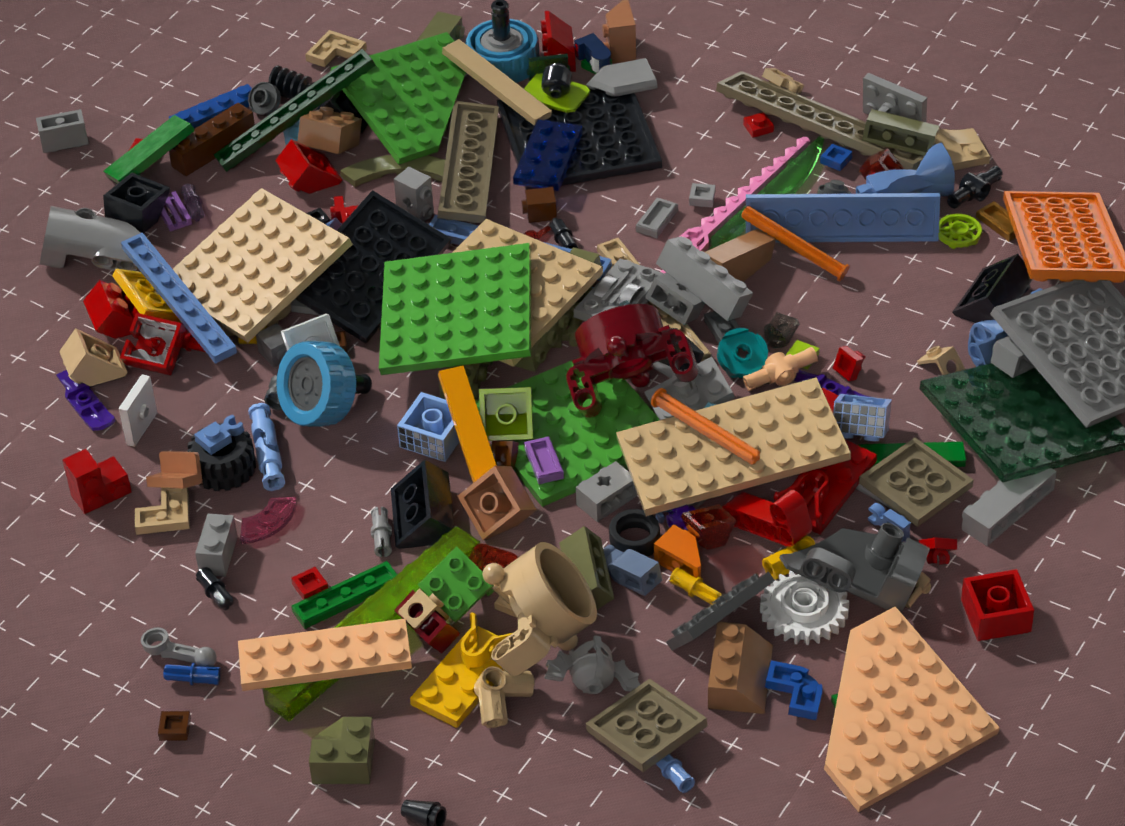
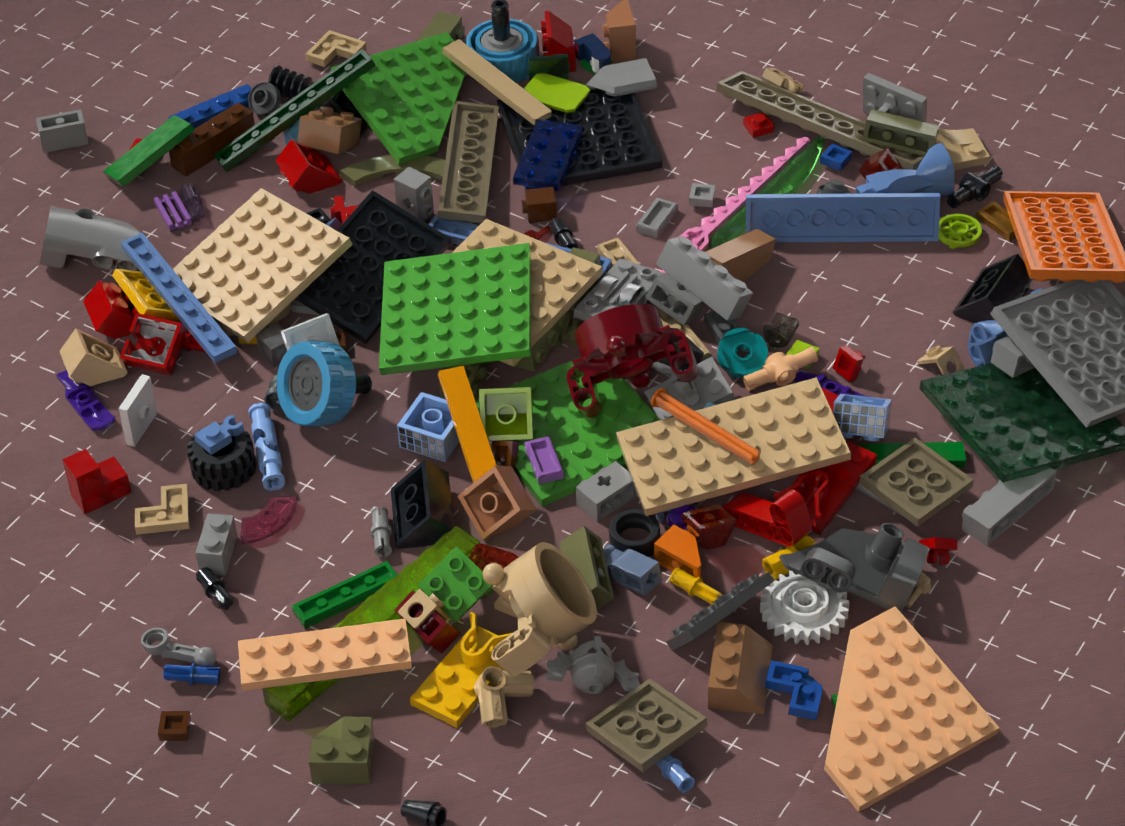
(136, 201): black slope -> none
(177, 470): nougat panel -> none
(309, 583): red plate -> none
(556, 80): black head -> none
(795, 243): orange axle -> none
(881, 516): medium blue plate -> none
(997, 605): red brick -> none

